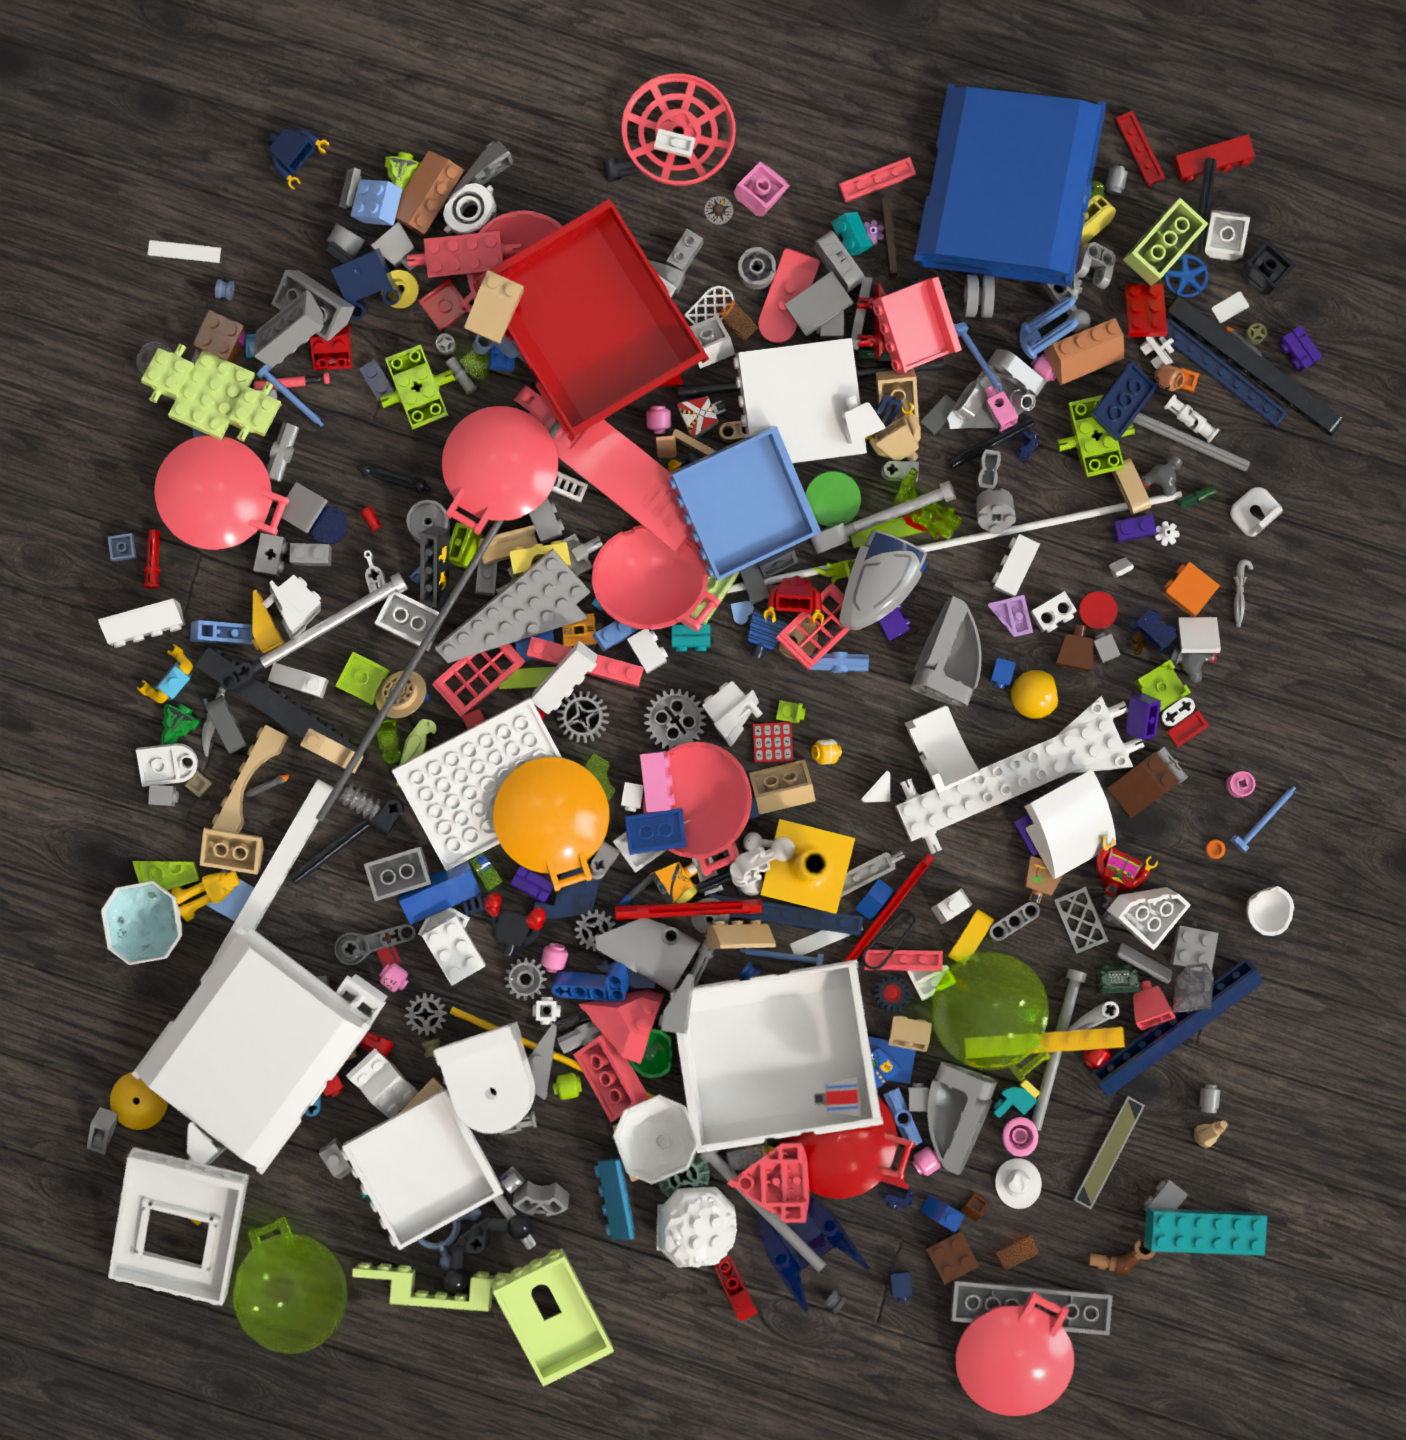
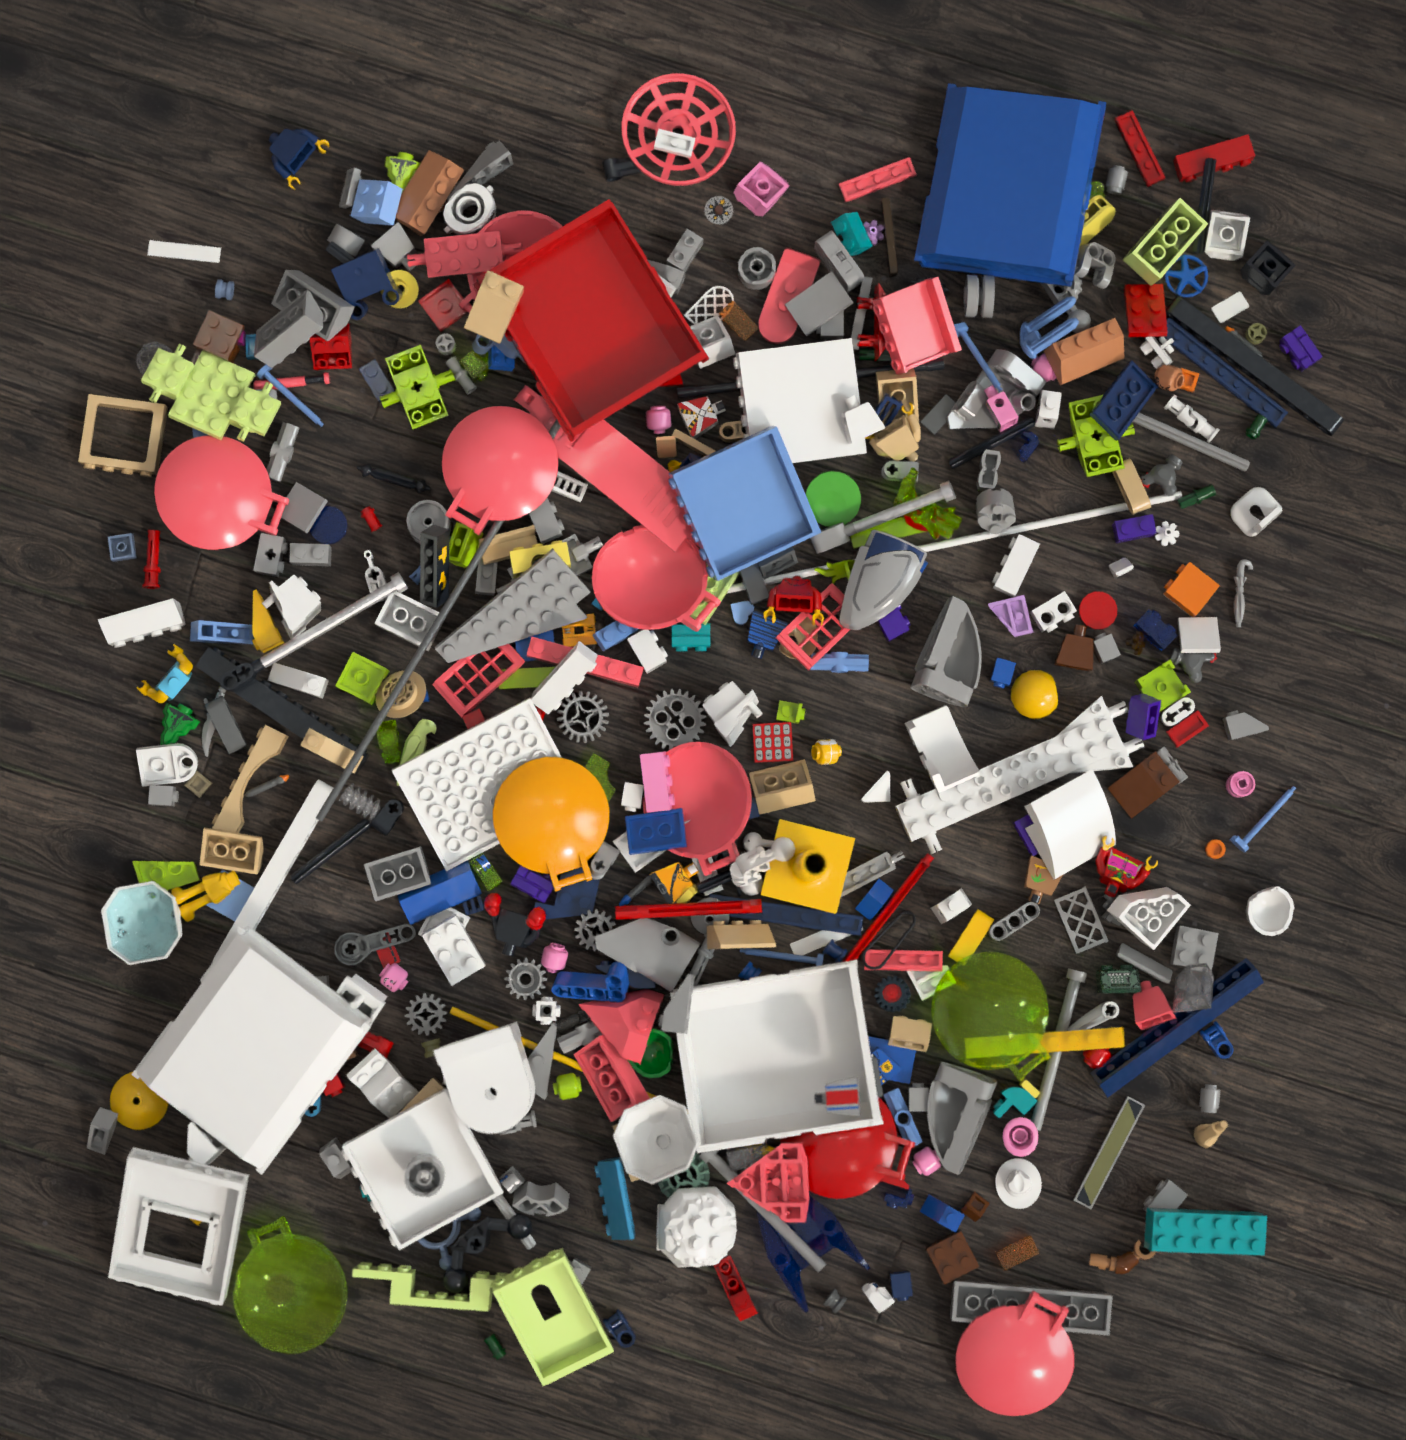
(152, 462): none -> tan piece
(422, 1186): none -> light grey brick
(495, 1347): none -> dark green pin
(581, 1269): none -> light grey brick
(620, 1327): none -> dark blue piece
(834, 951): none -> dark blue bush
(877, 1076): none -> dark grey tile
(878, 1296): none -> white rock
(1048, 409): none -> white torso
(1216, 1040): none -> blue piece
(1242, 725): none -> light grey slope
(1255, 428): none -> dark green pin

